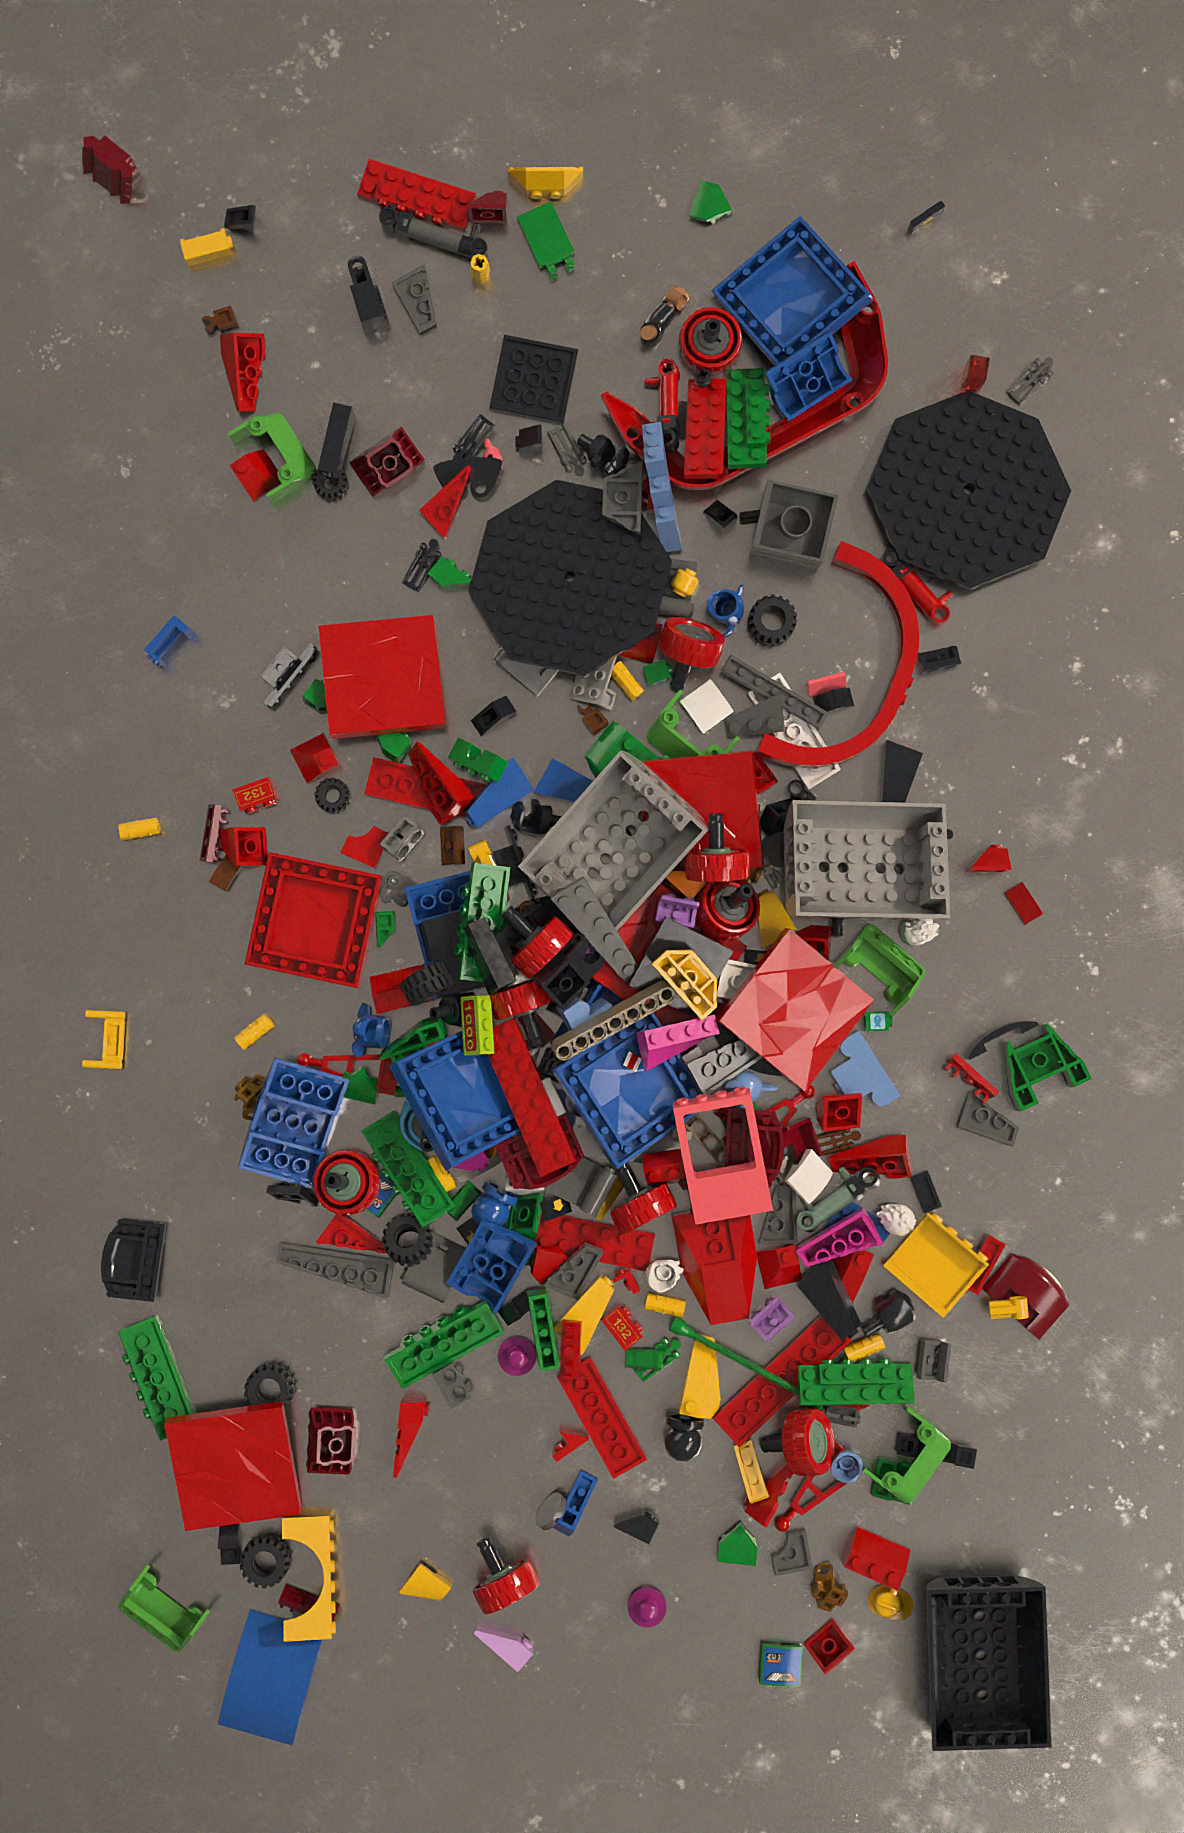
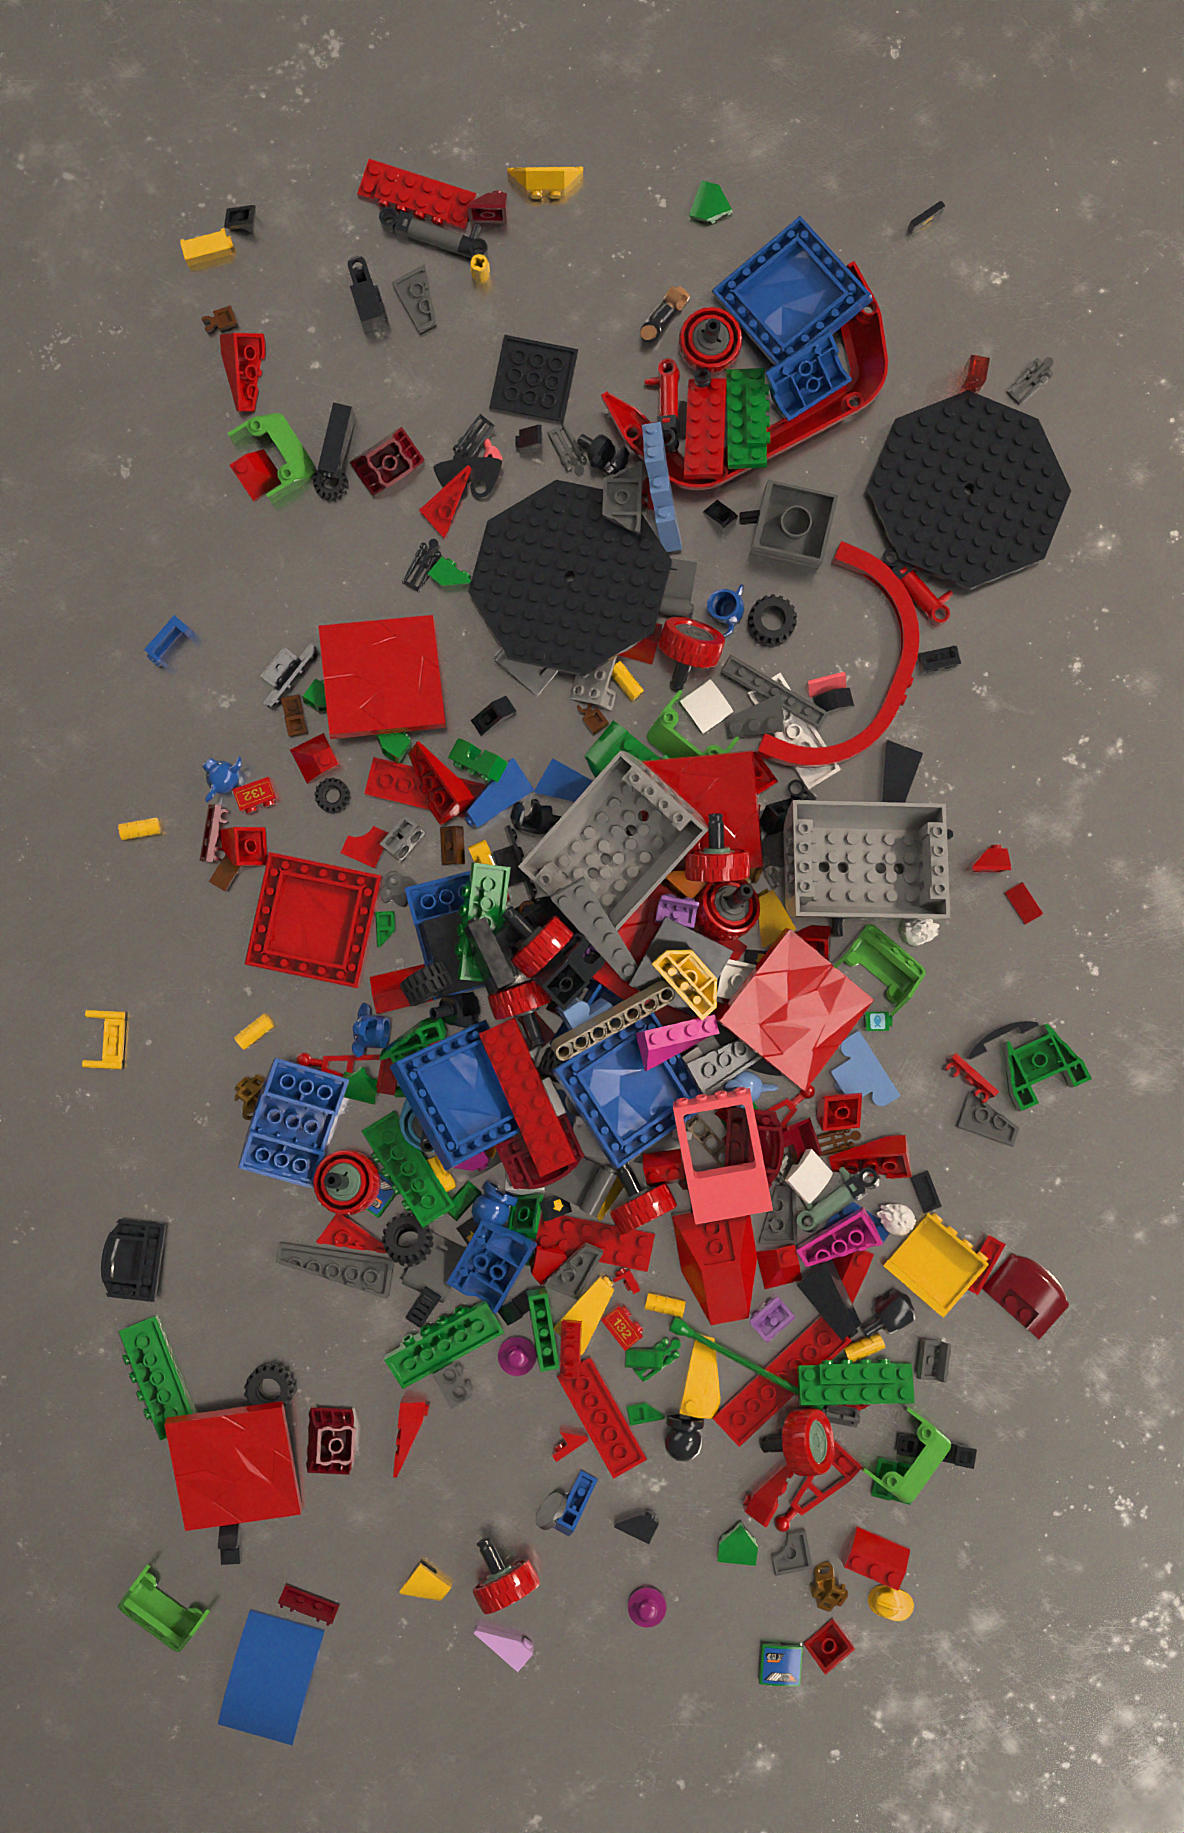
(109, 166): dark red slope -> none
(221, 776): none -> blue piece
(254, 1572): black tyre -> none
(291, 1193): black wing -> none
(294, 715): none -> reddish brown slope
(317, 1621): yellow arch -> none
(420, 1312): none -> black slope
(477, 1025): lime brick -> none
(547, 238): green tile -> none
(632, 1061): sticker -> none
(643, 1413): none -> green tile
(657, 673): green brick -> none
(663, 1274): white hair -> none
(684, 582): yellow head -> none
(751, 1472): yellow plate -> none
(847, 1460): medium blue helmet -> none
(1012, 1673): black slope -> none
(1014, 1307): yellow piece -> none

